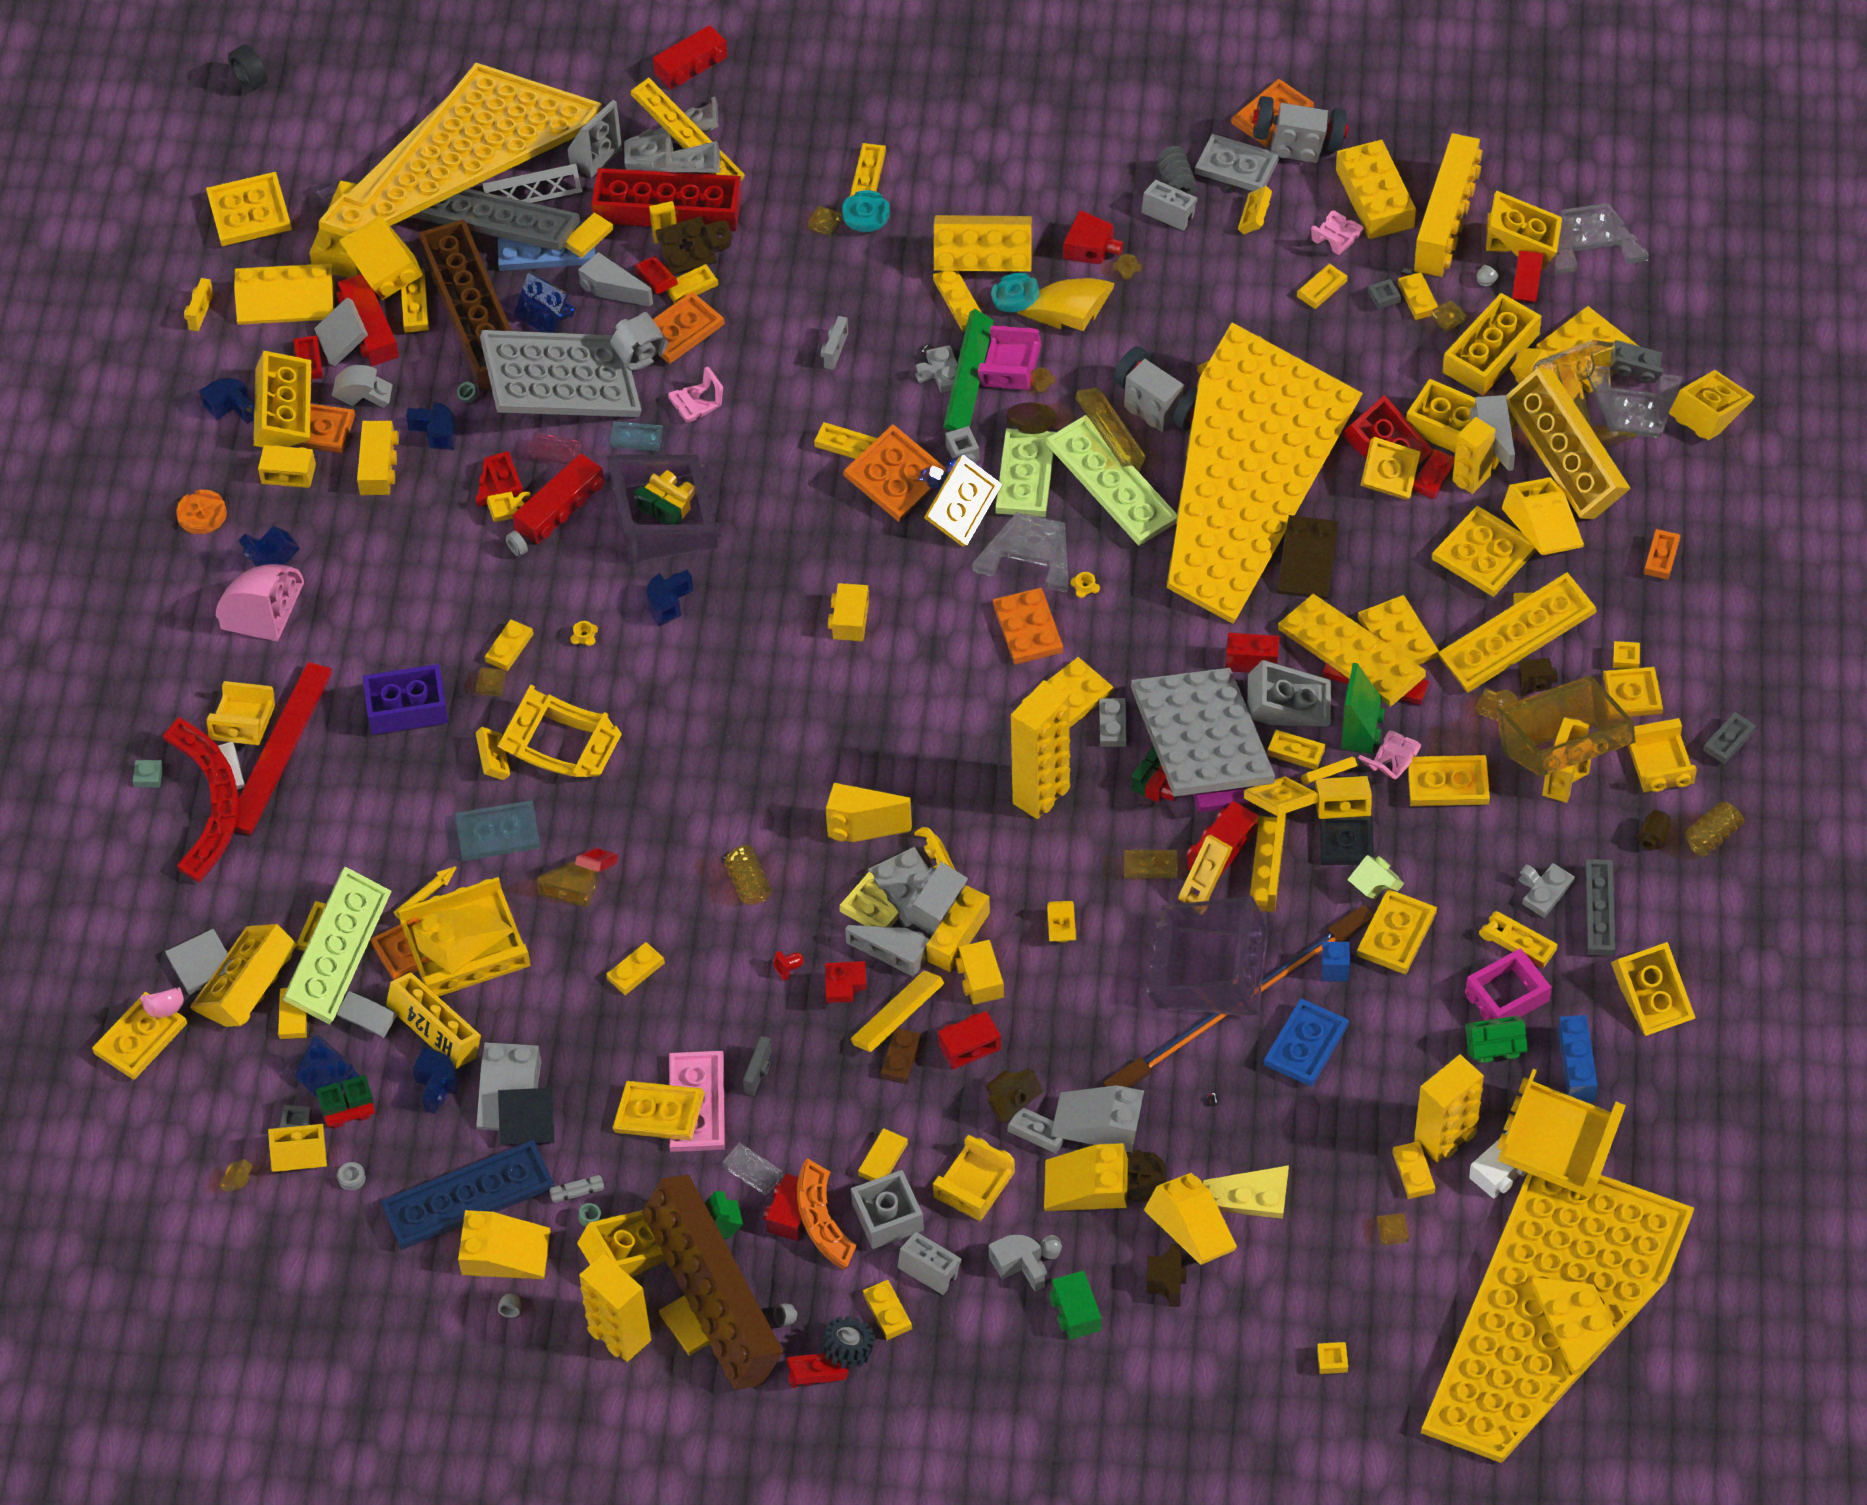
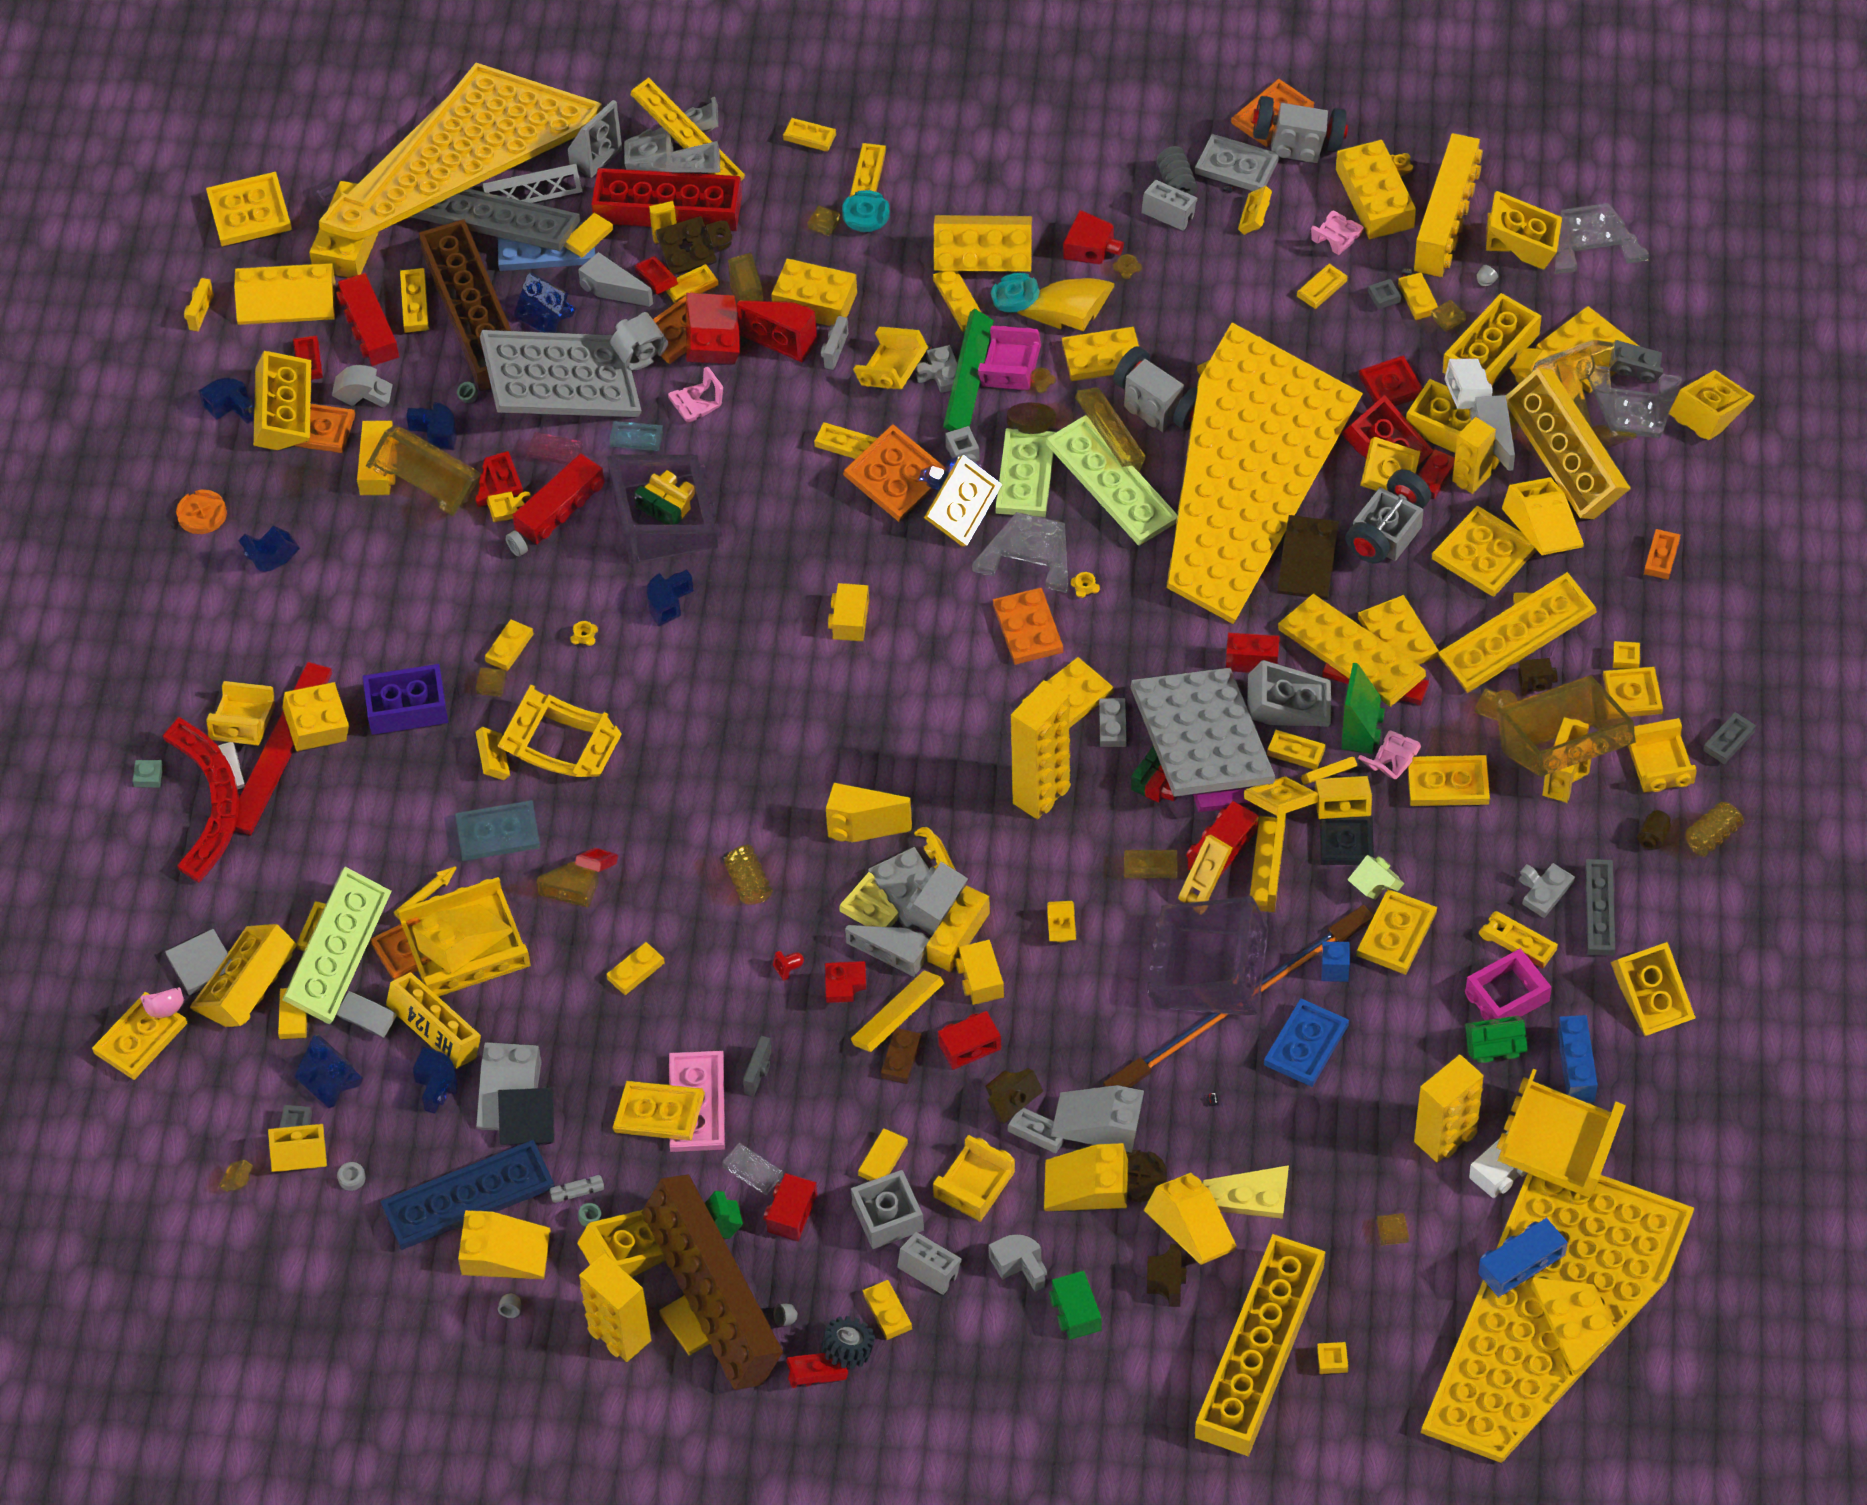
(247, 67): black tyre -> none
(260, 601): bright pink brick -> none
(287, 466): yellow brick -> none
(315, 716): none -> yellow brick
(340, 1107): dark green hips -> none
(341, 331): light grey tile -> none
(382, 257): yellow slope -> none
(425, 467): none -> clear yellow windscreen
(690, 57): red brick -> none
(711, 329): none -> red slope
(744, 278): none -> clear yellow slope
(779, 326): none -> red slope
(809, 134): none -> yellow plate
(815, 1216): orange tile -> none
(817, 287): none -> yellow brick
(894, 358): none -> yellow panel
(1050, 1246): light grey hinge -> none
(1097, 352): none -> yellow plate
(1260, 1345): none -> yellow brick
(1389, 518): none -> brick
(1392, 379): none -> red tile
(1402, 163): none -> yellow plate
(1413, 1170): yellow plate -> none
(1466, 381): none -> white brick
(1522, 1257): none -> blue brick
(1527, 276): red tile -> none

